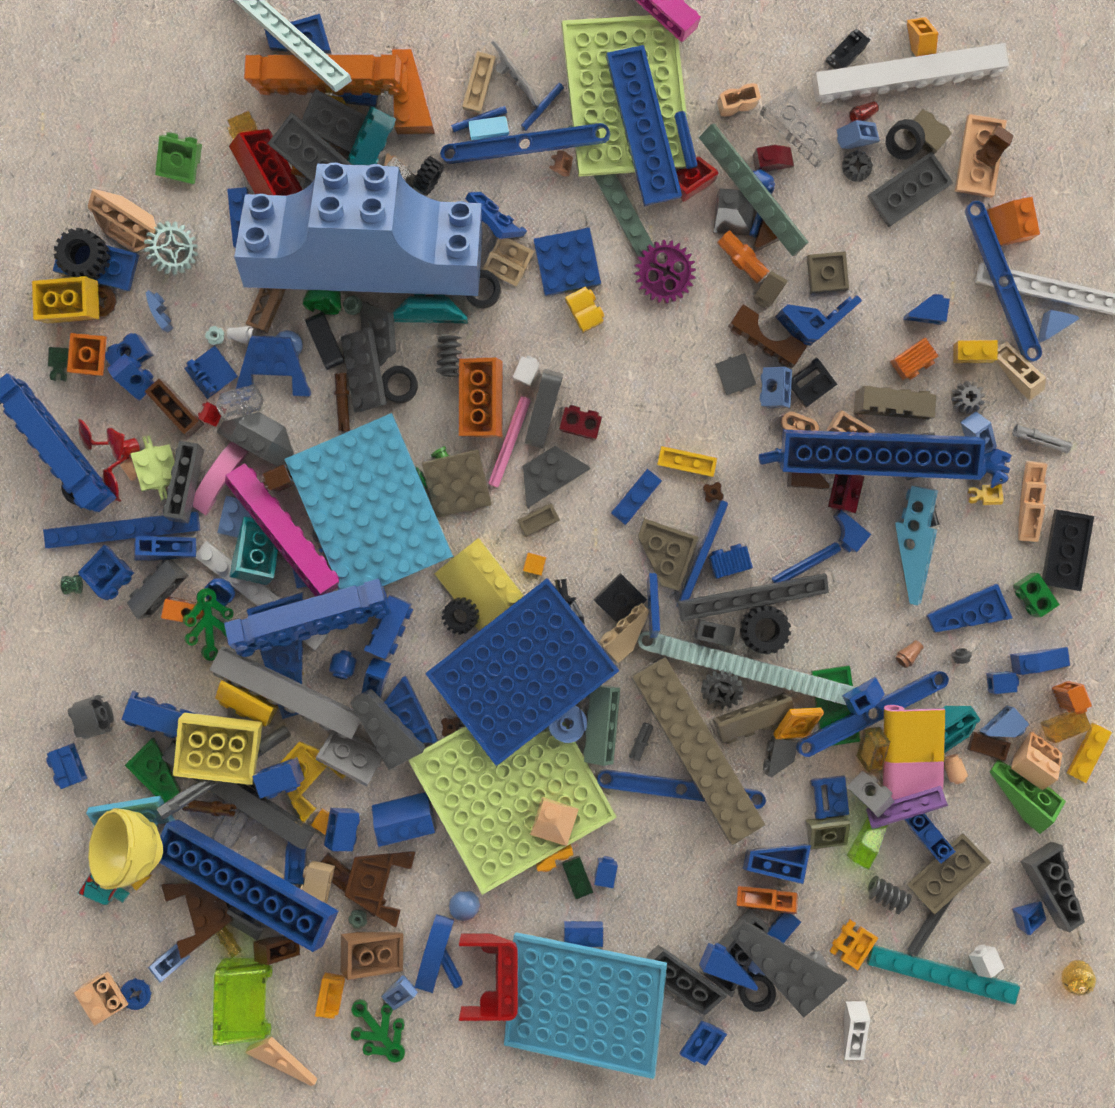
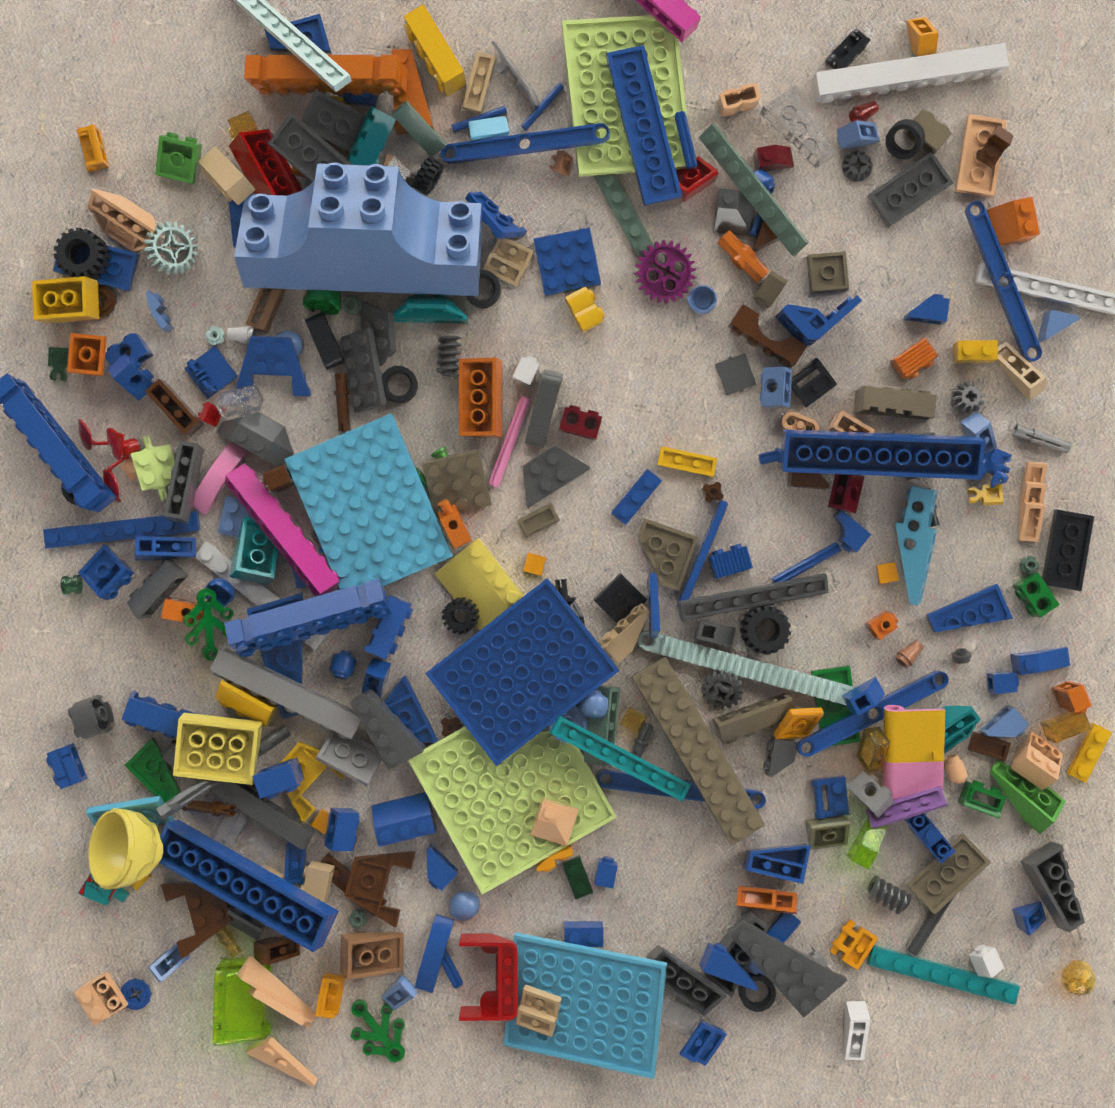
(93, 148): none -> light orange hinge
(225, 176): none -> tan brick
(274, 993): none -> light nougat wedge
(419, 129): none -> sand green tile
(434, 50): none -> yellow brick
(439, 868): none -> blue slope
(453, 524): none -> orange torso
(538, 1010): none -> tan slope
(594, 705): none -> medium blue hair
(620, 758): none -> teal plate
(633, 720): none -> clear yellow plate
(702, 299): none -> medium blue hair
(876, 627): none -> orange brick
(887, 572): none -> light orange tile
(967, 793): none -> green window
(1024, 564): none -> sand green plate

